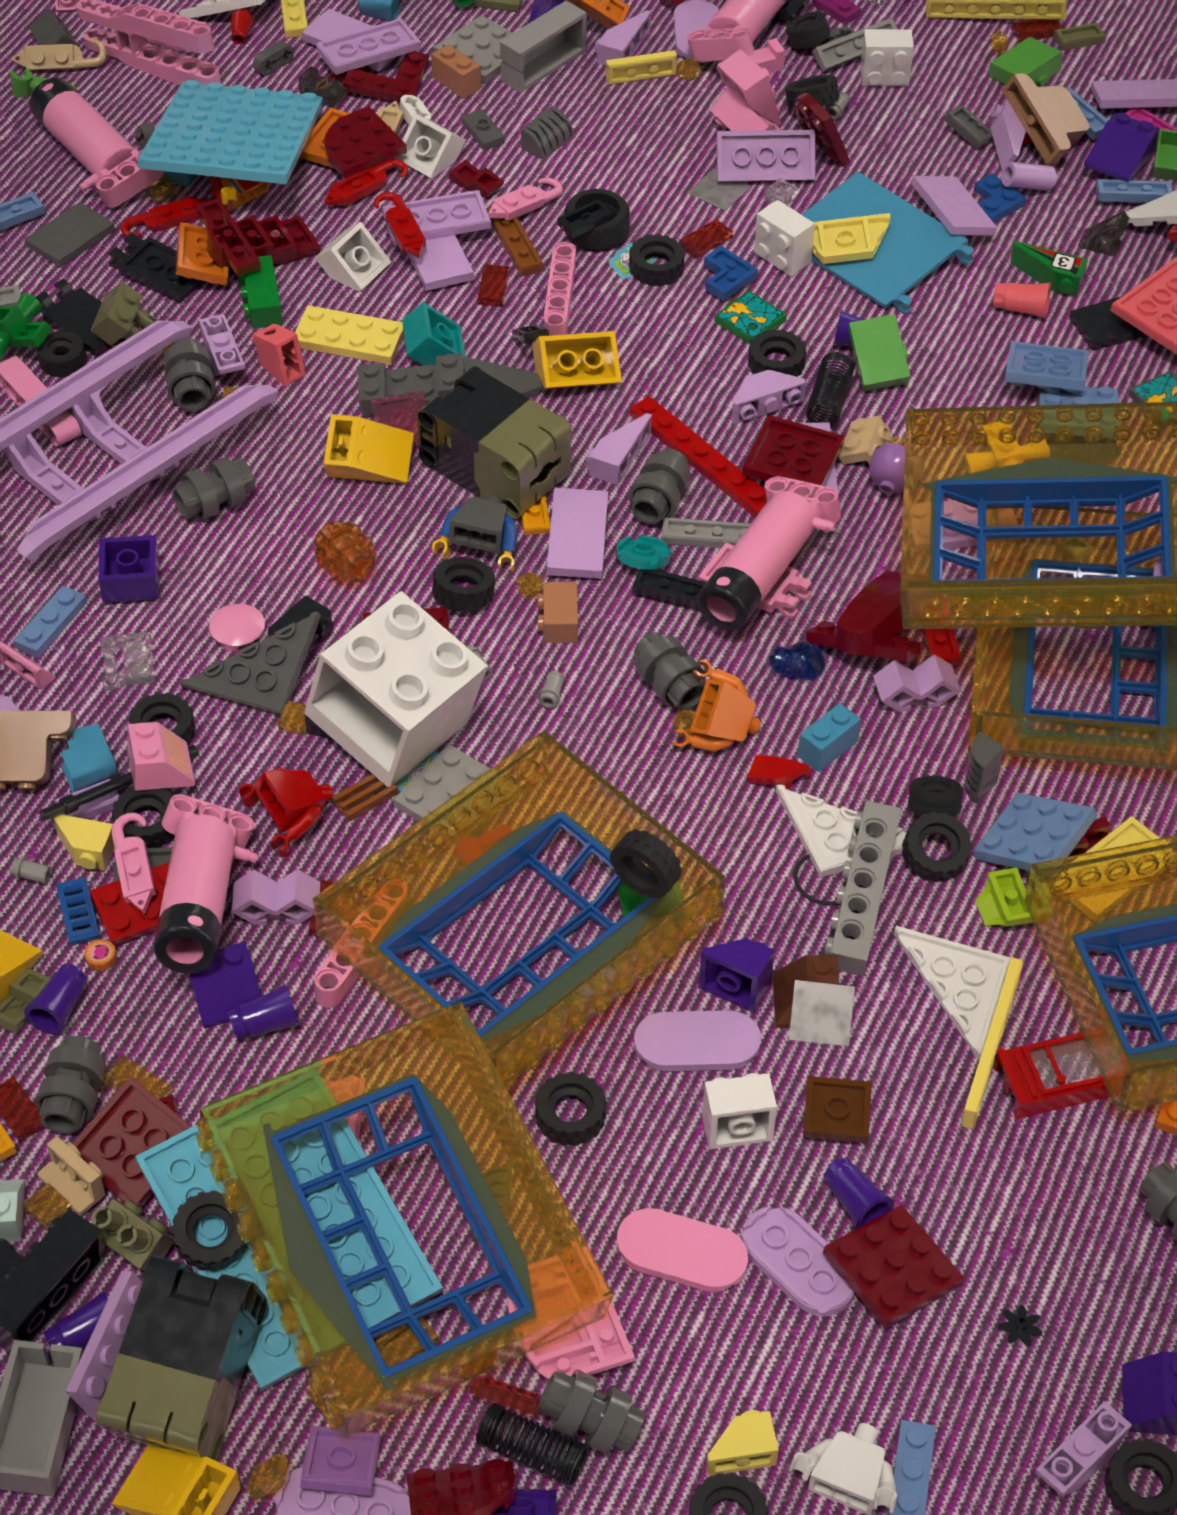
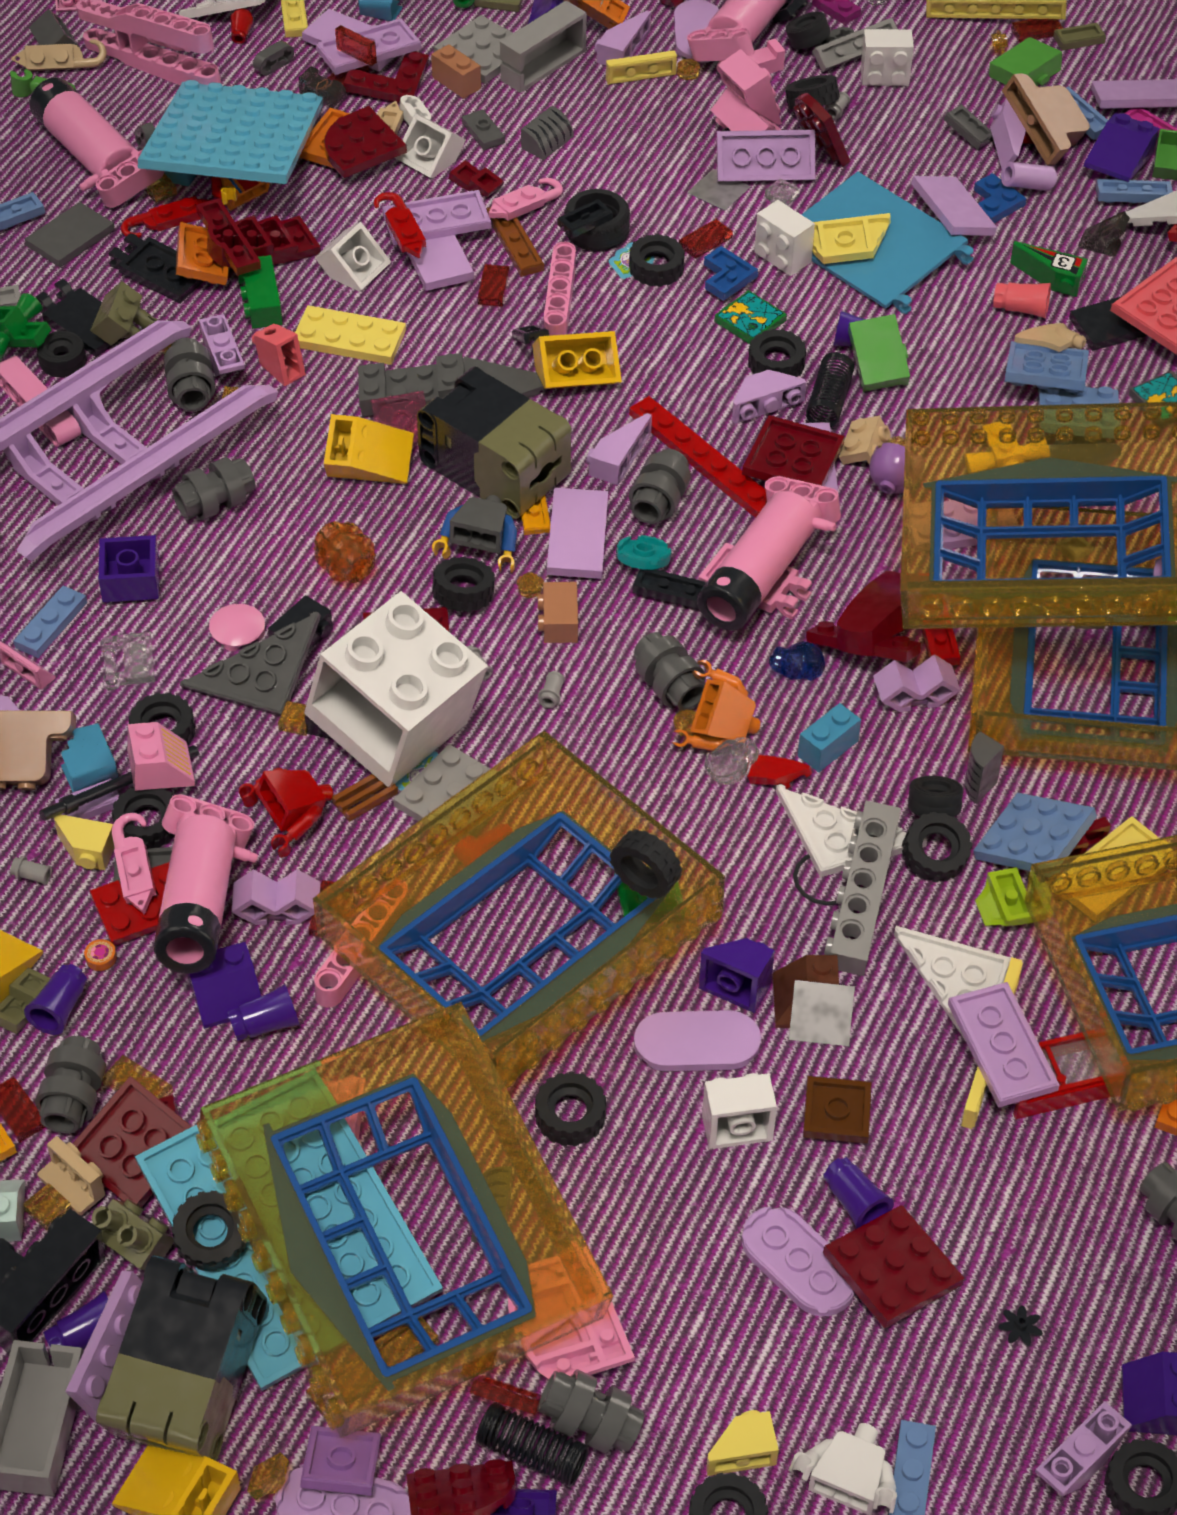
(74, 893): blue slope -> none
(356, 45): none -> clear red tile
(362, 183): red plate -> none
(431, 335): teal slope -> none
(682, 1250): bright pink tile -> none
(701, 532): light grey tile -> none
(731, 760): none -> clear hair
(1003, 1044): none -> lavender tile
(1052, 336): none -> tan arm

